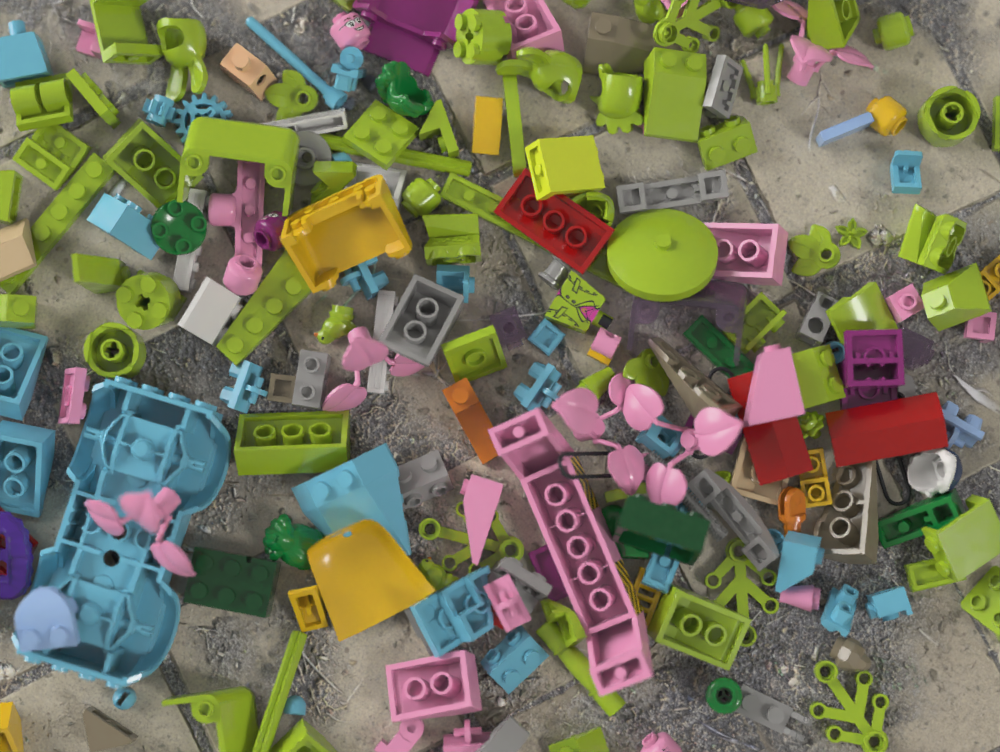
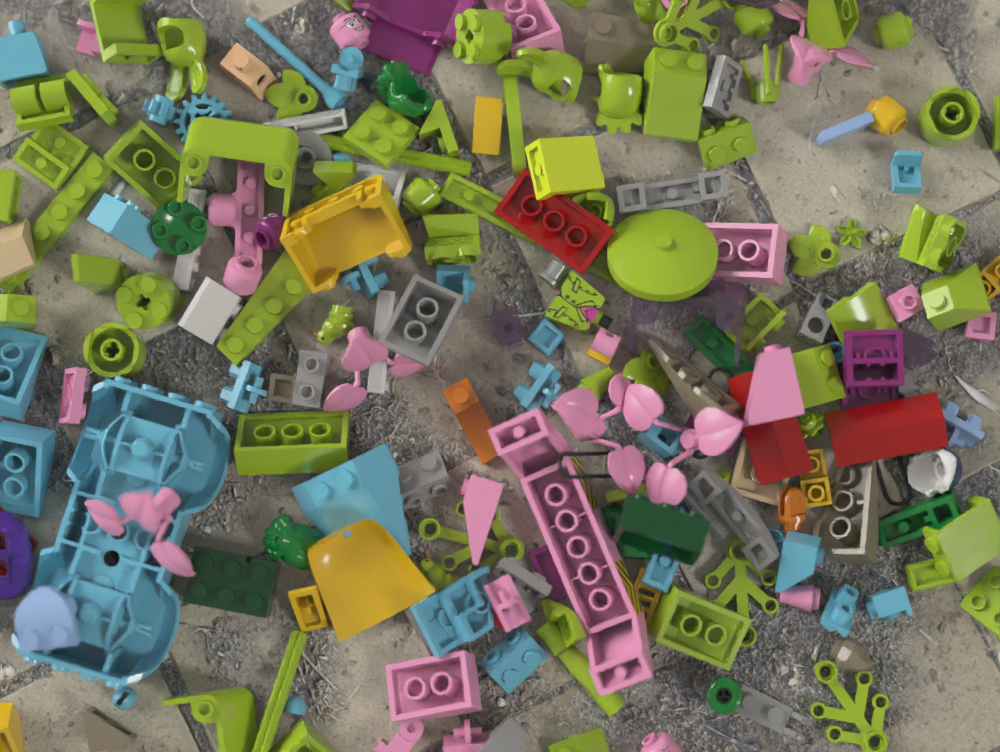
(474, 354): lime plate -> none

